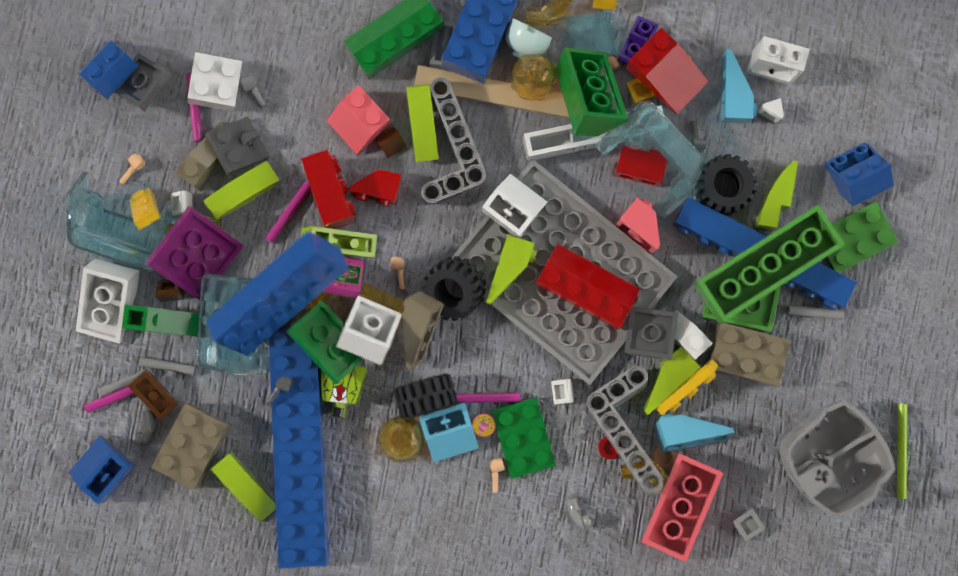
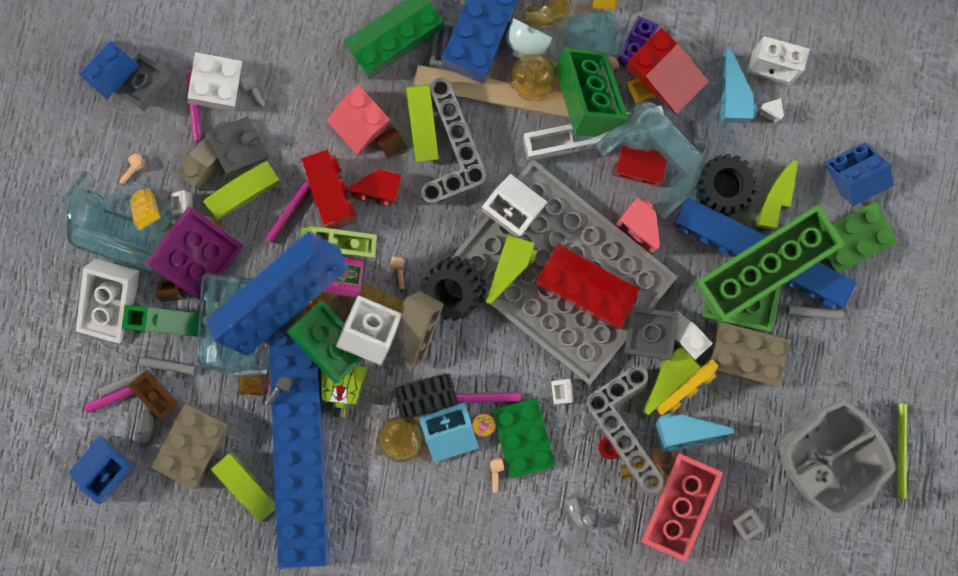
(251, 384): none -> clear orange plate

